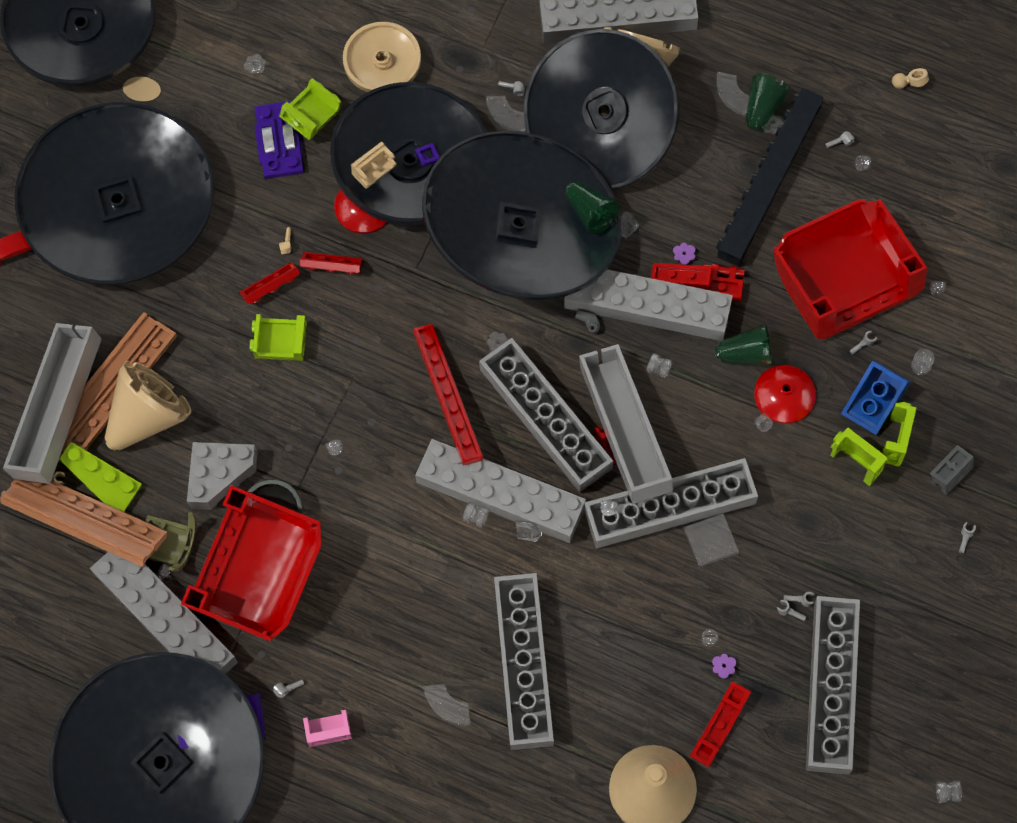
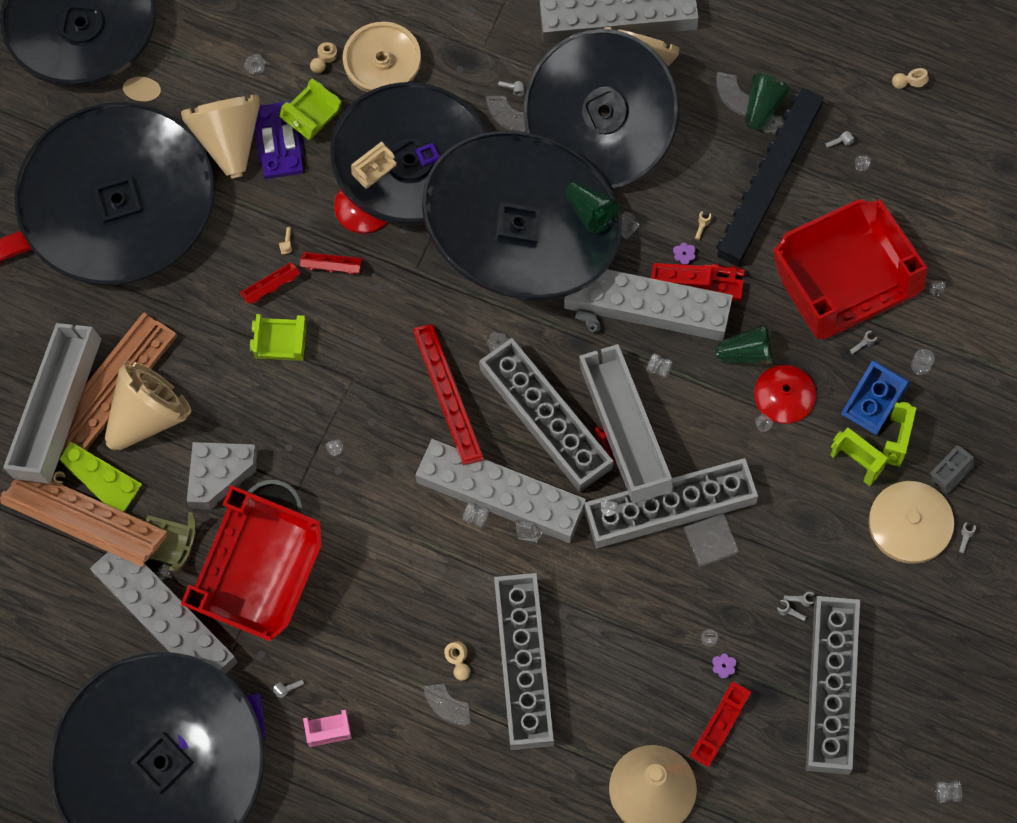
(225, 131): none -> tan cone
(318, 64): none -> tan plate
(461, 670): none -> tan plate
(702, 223): none -> tan hand
(911, 522): none -> tan dish

